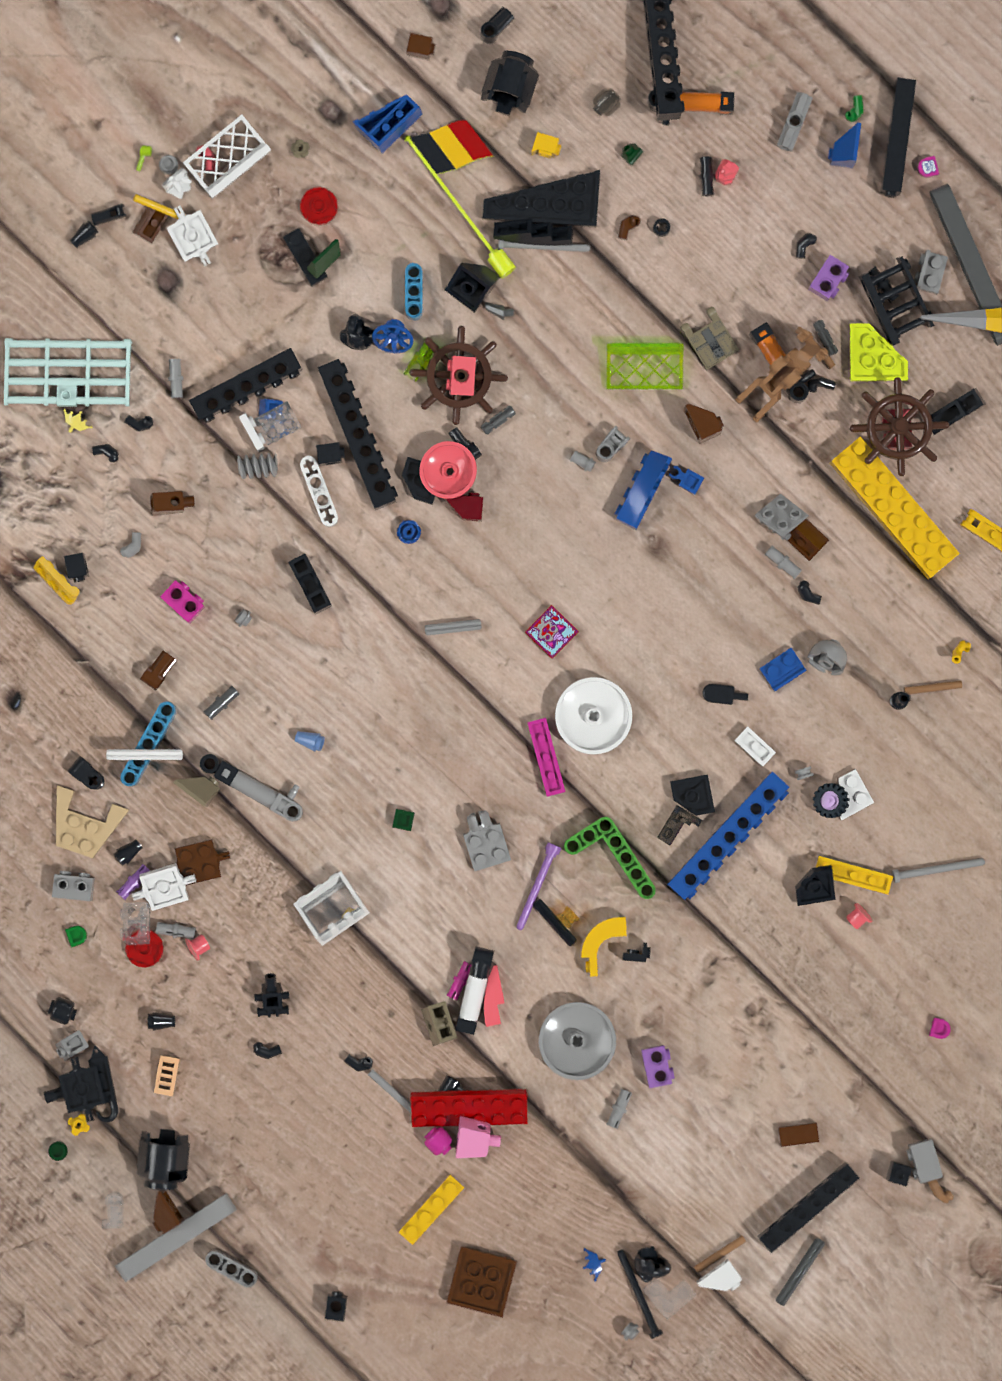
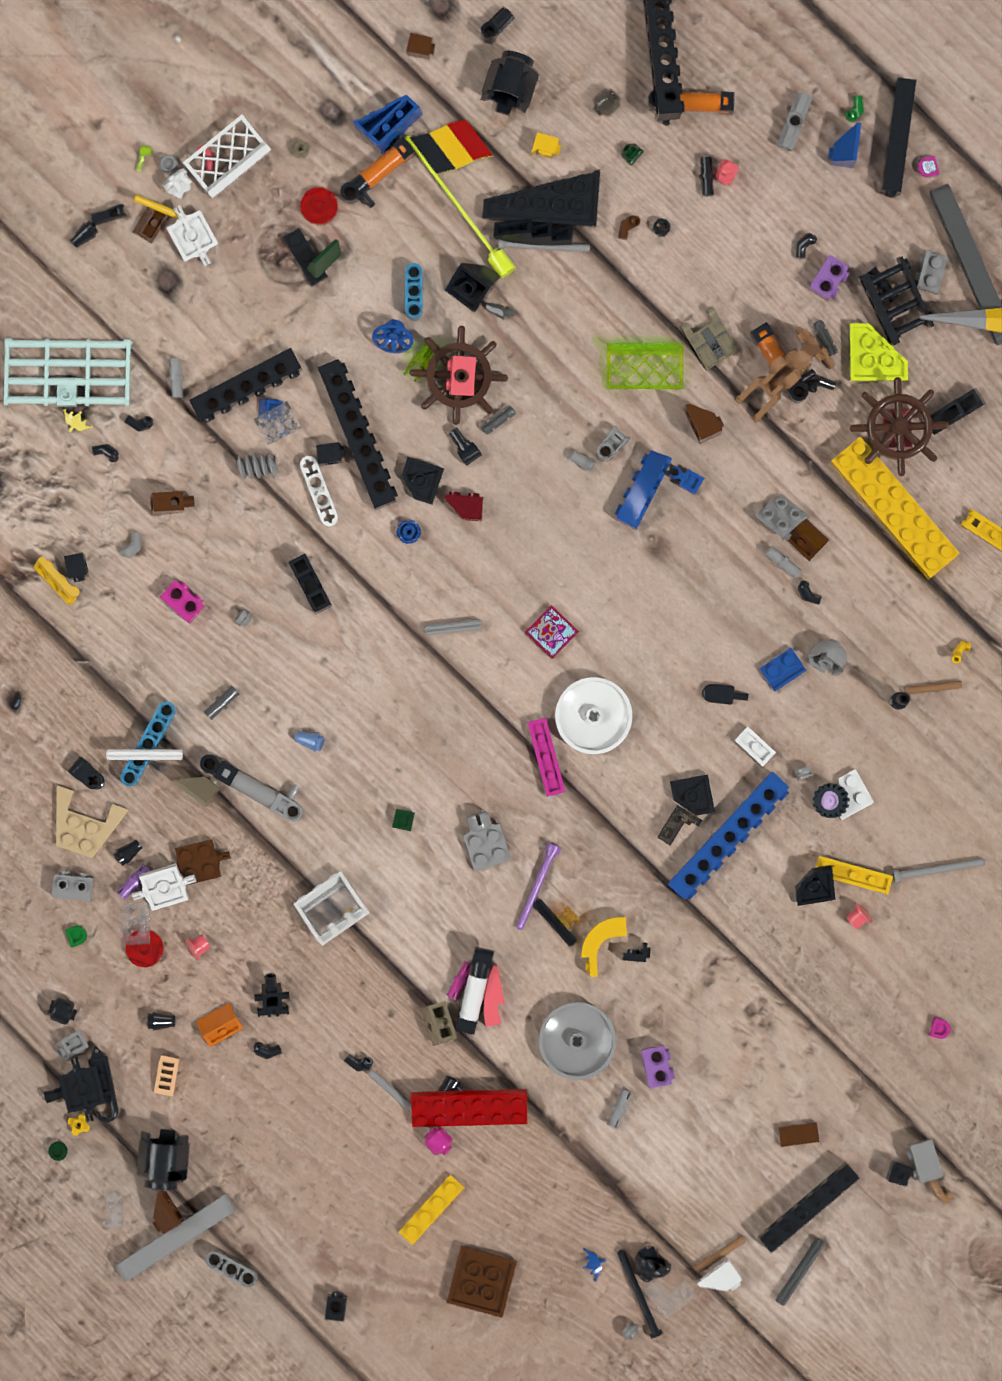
(155, 674): reddish brown piece -> none
(175, 930): light grey pin -> none
(219, 1025): none -> orange panel
(249, 425): white plate -> none
(356, 334): black hair -> none
(378, 170): none -> piece
(442, 458): coral dish -> none
(474, 1138): bright pink torso -> none
(617, 852): bright green beam -> none

